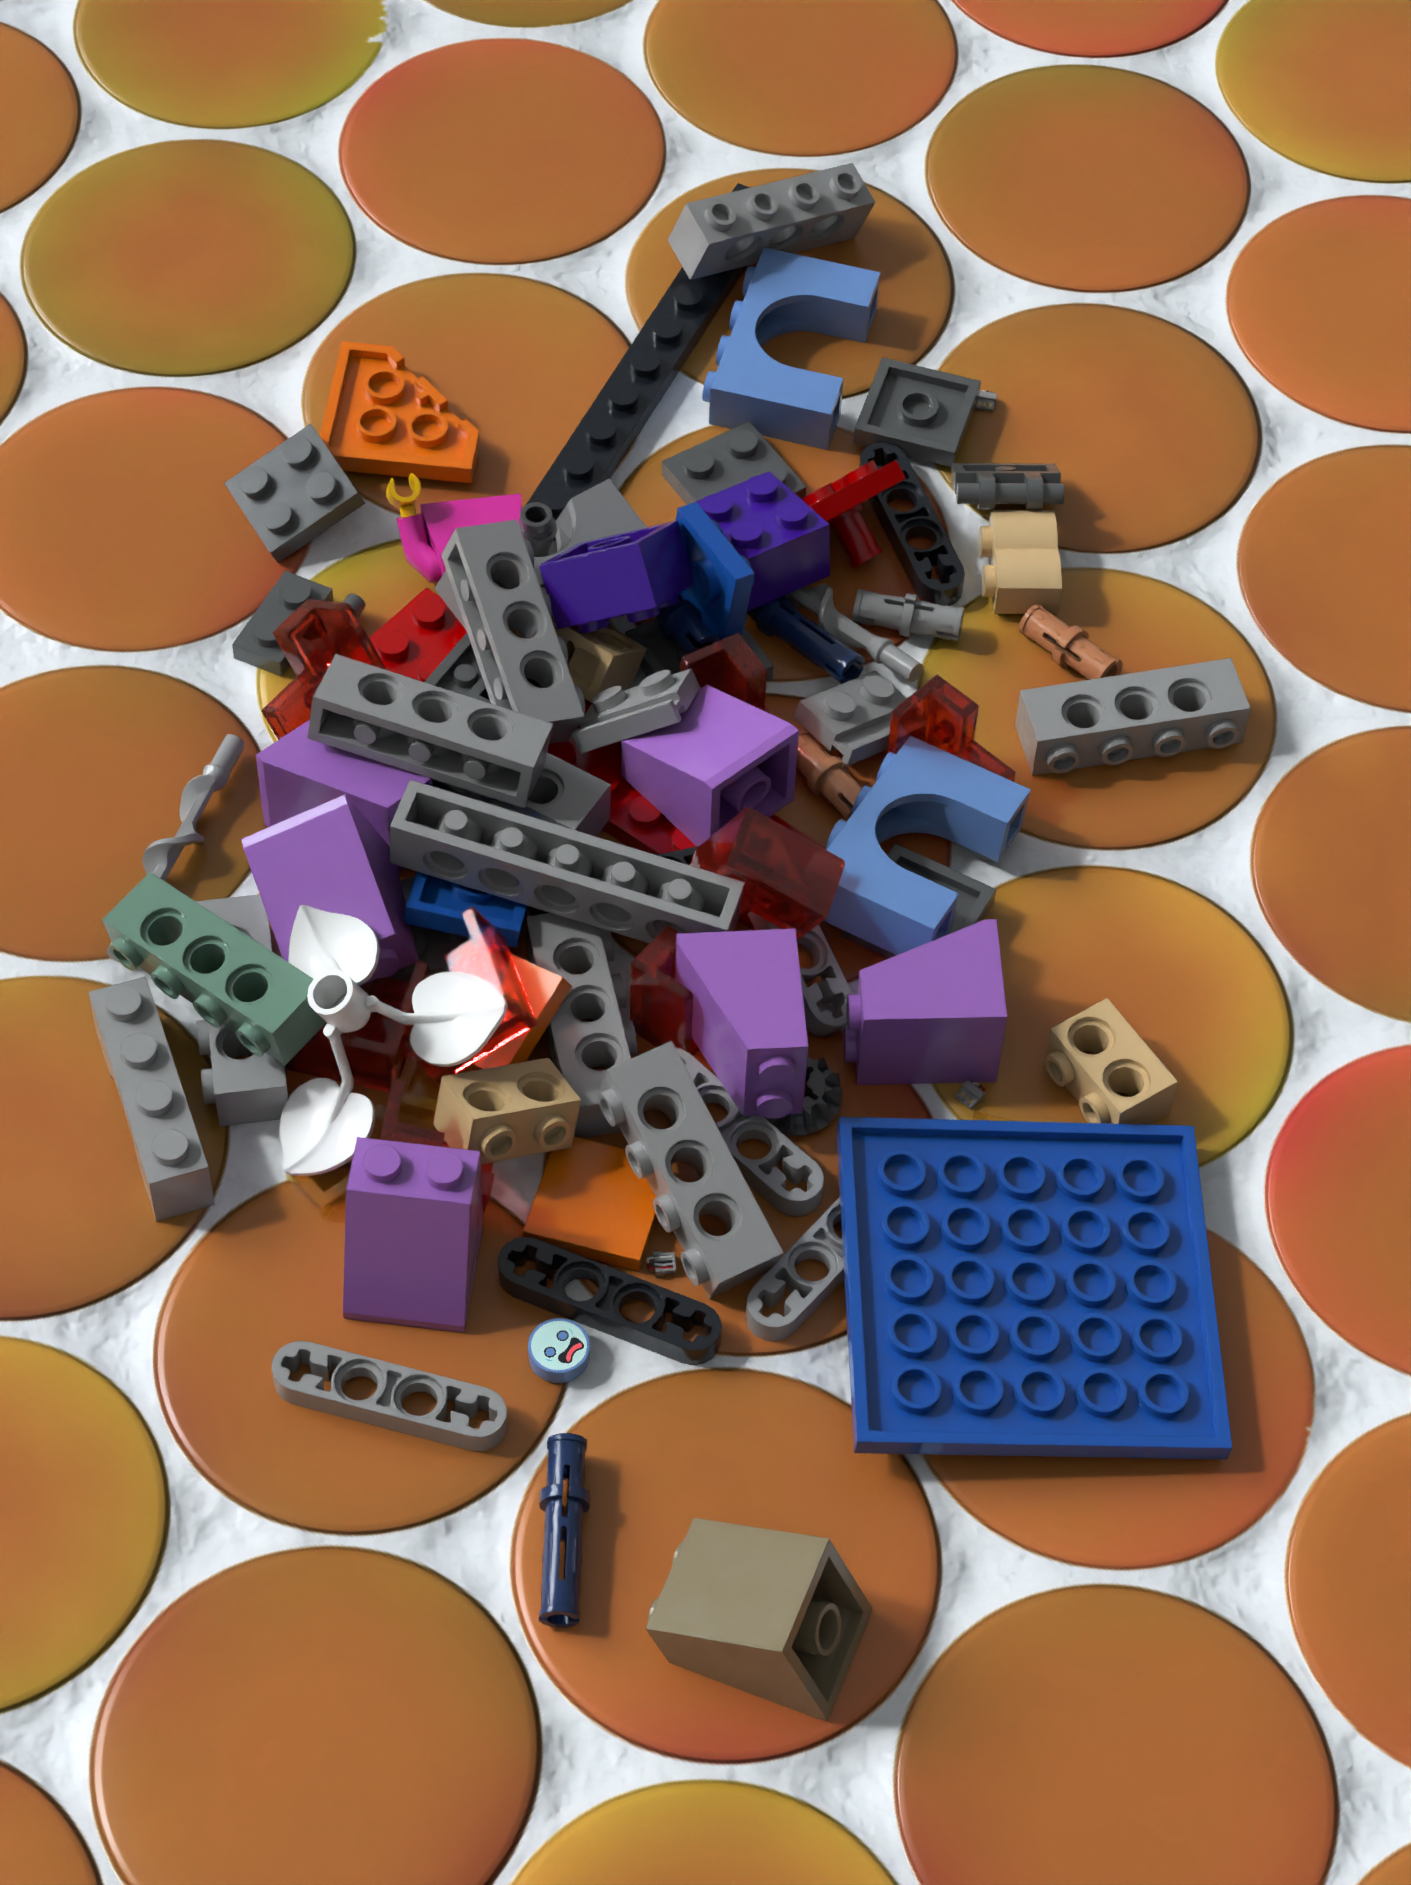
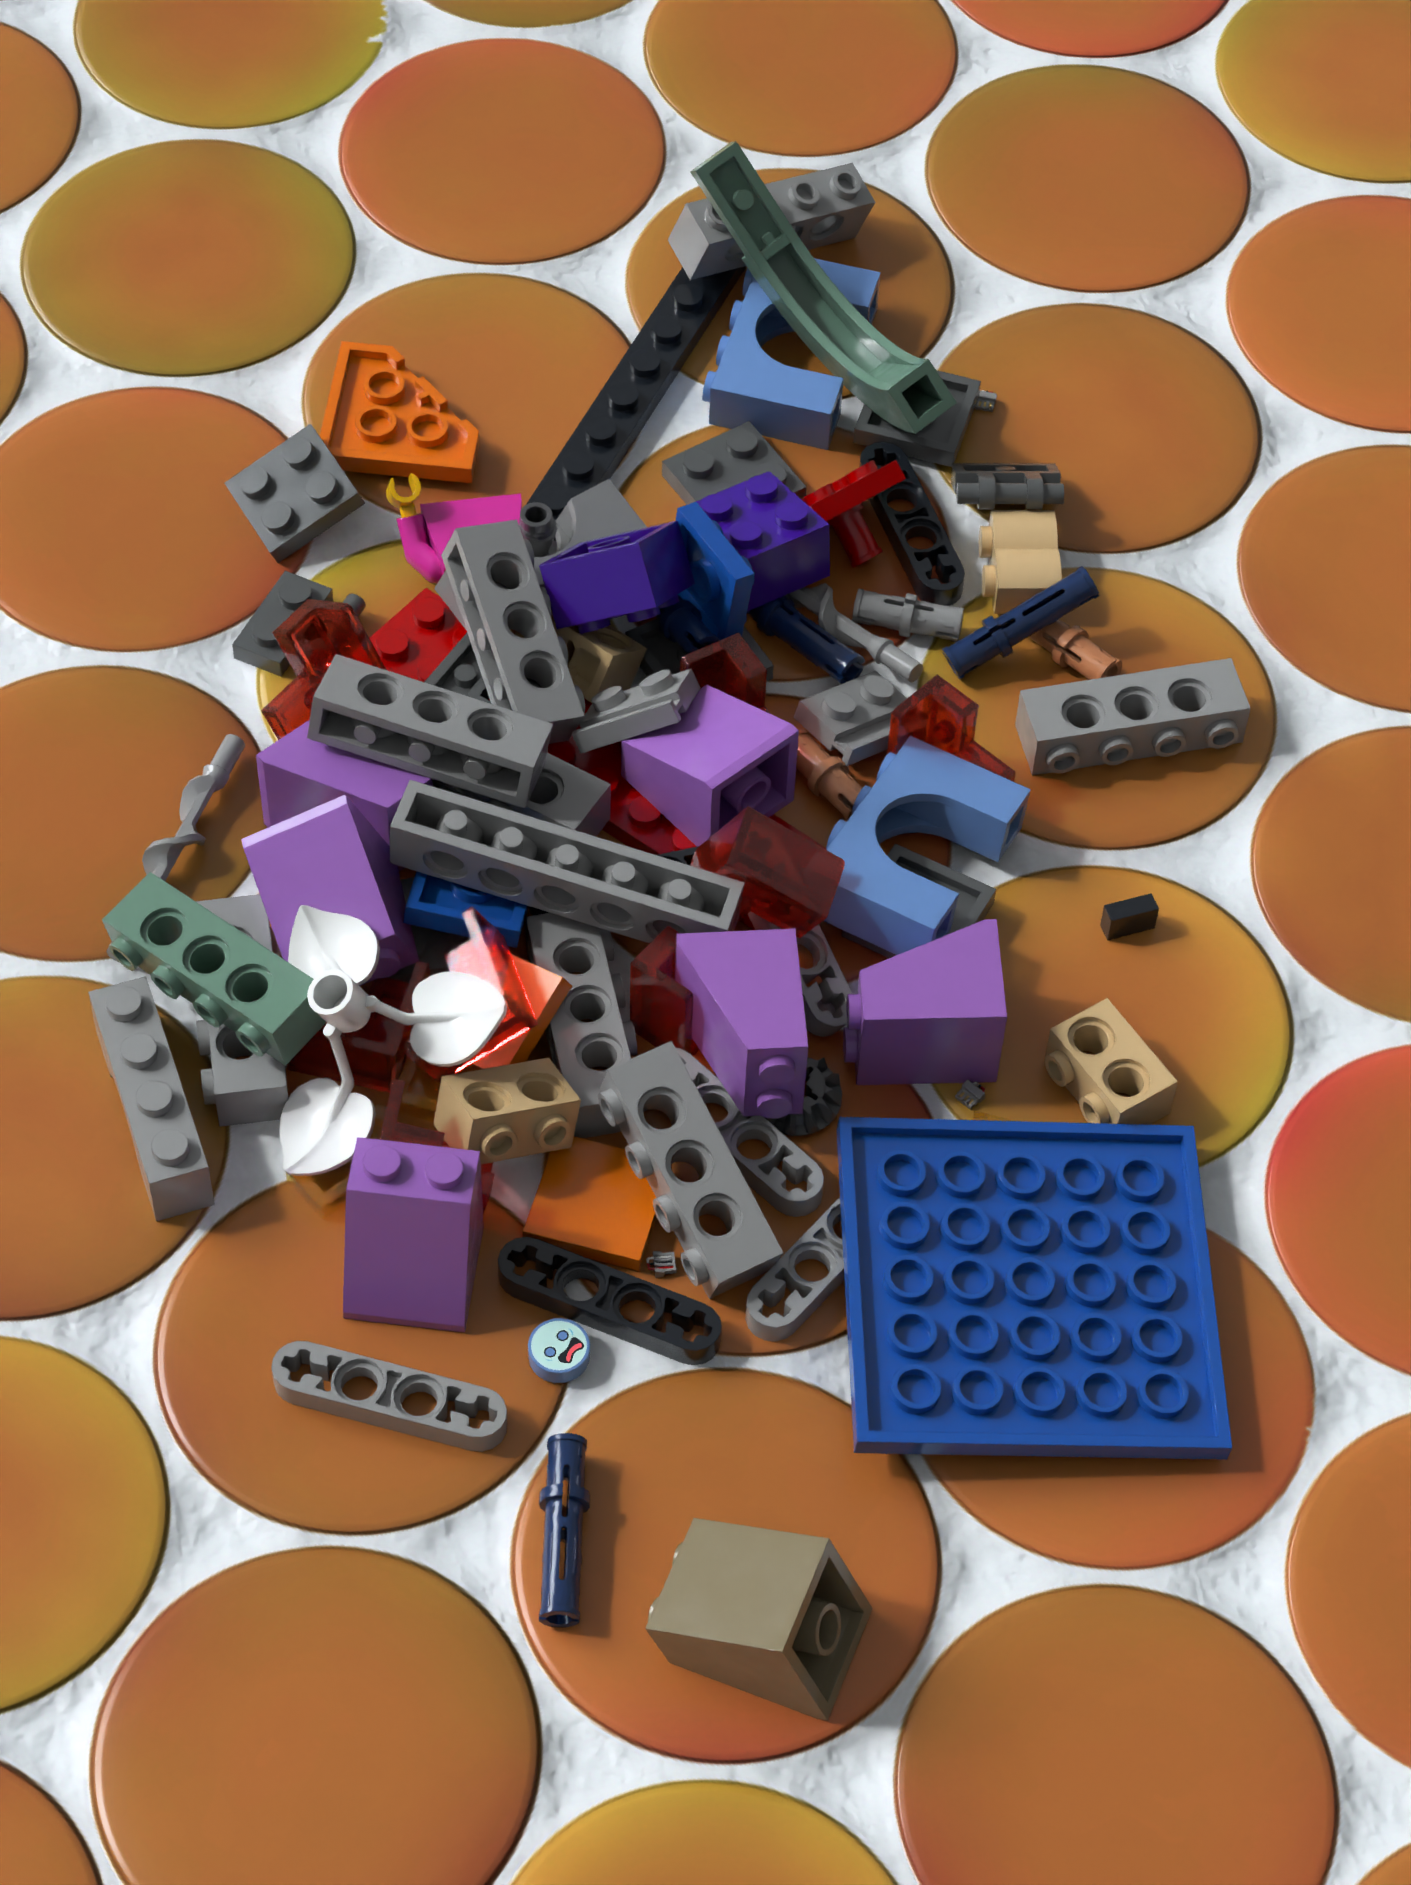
(874, 369): none -> sand green arch
(1021, 622): none -> dark blue pin
(1129, 916): none -> black piece

